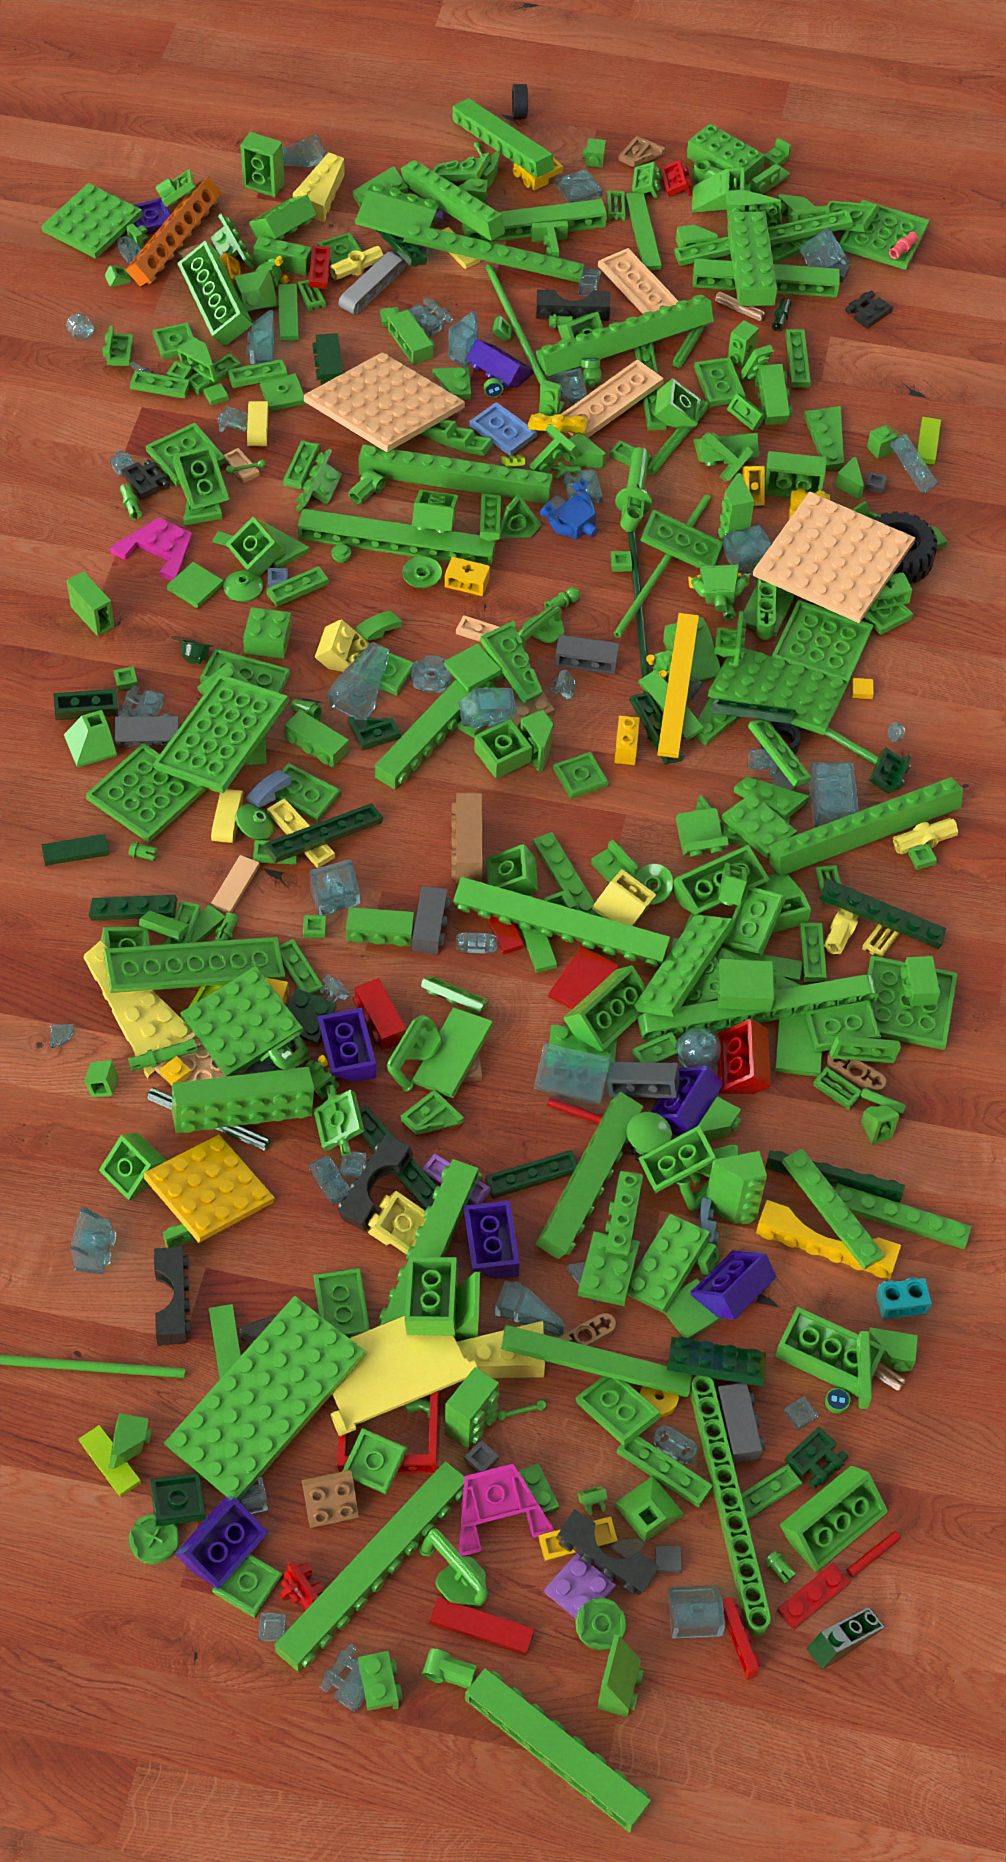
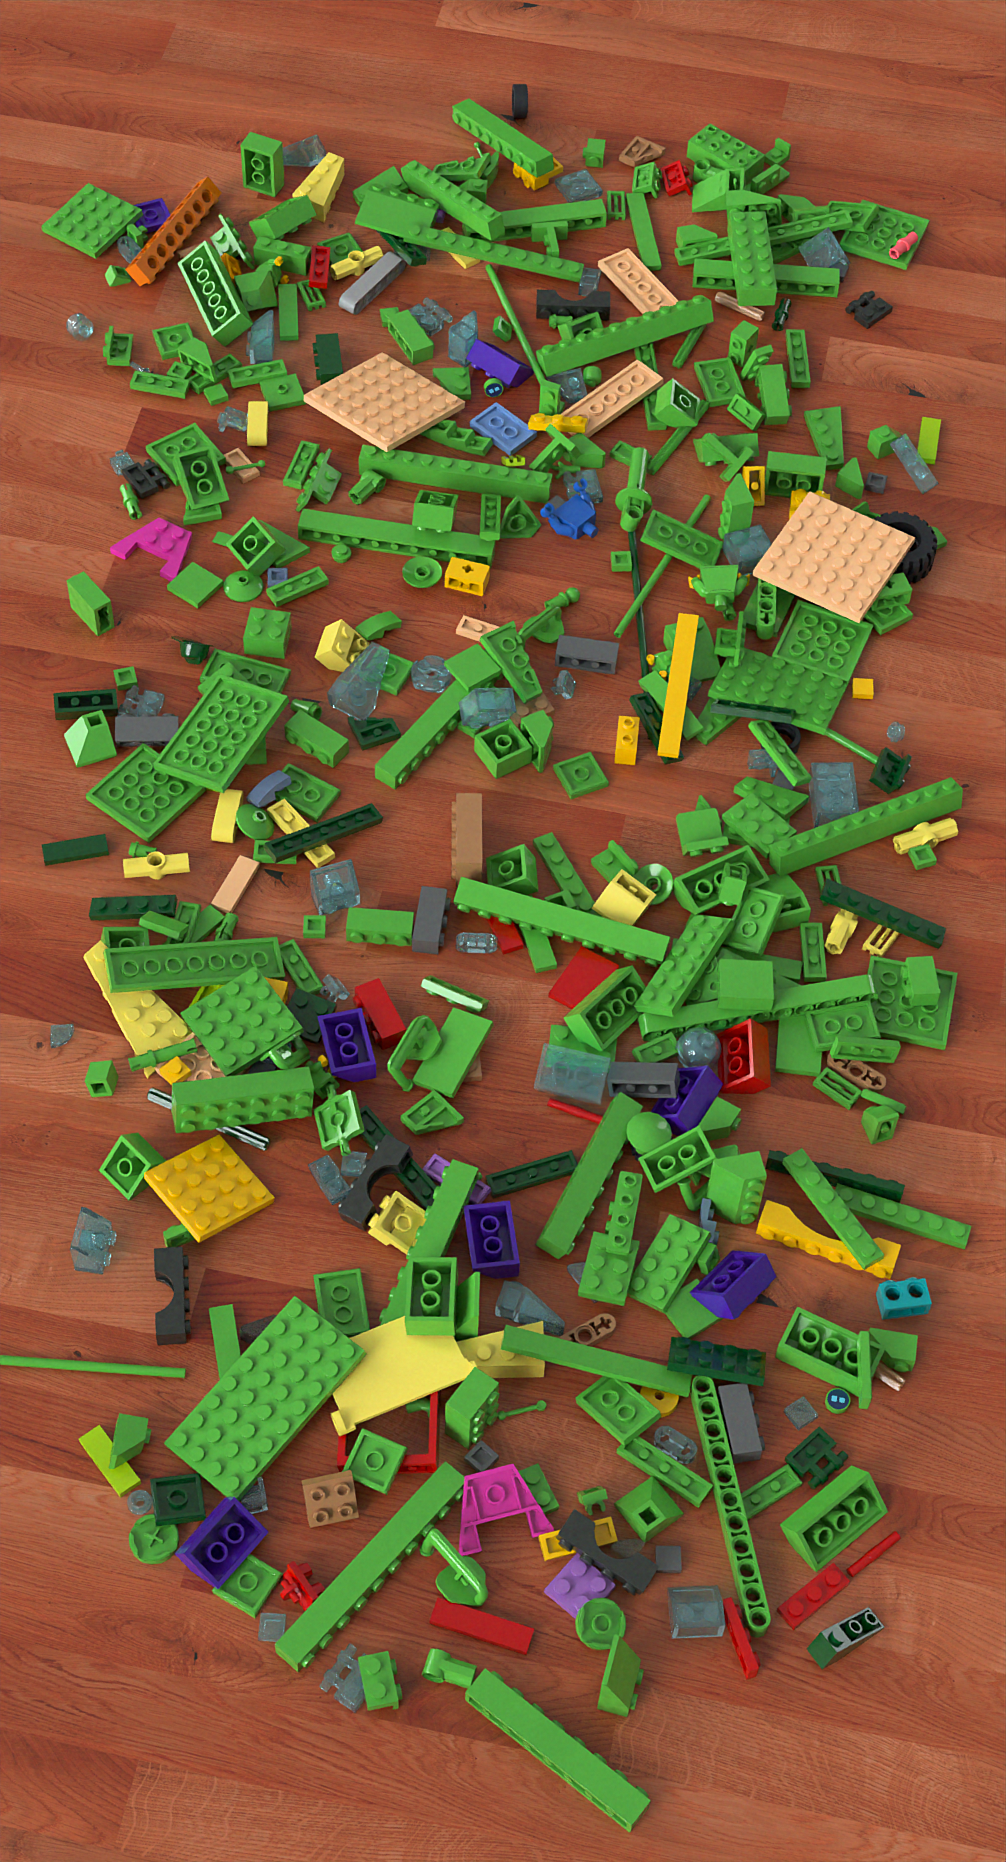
(136, 1496): none -> clear light blue plate
(147, 865): none -> light yellow piece
(172, 190): bright green plate -> none
(590, 363): bright green tile -> none
(780, 1566): bright green pin -> none

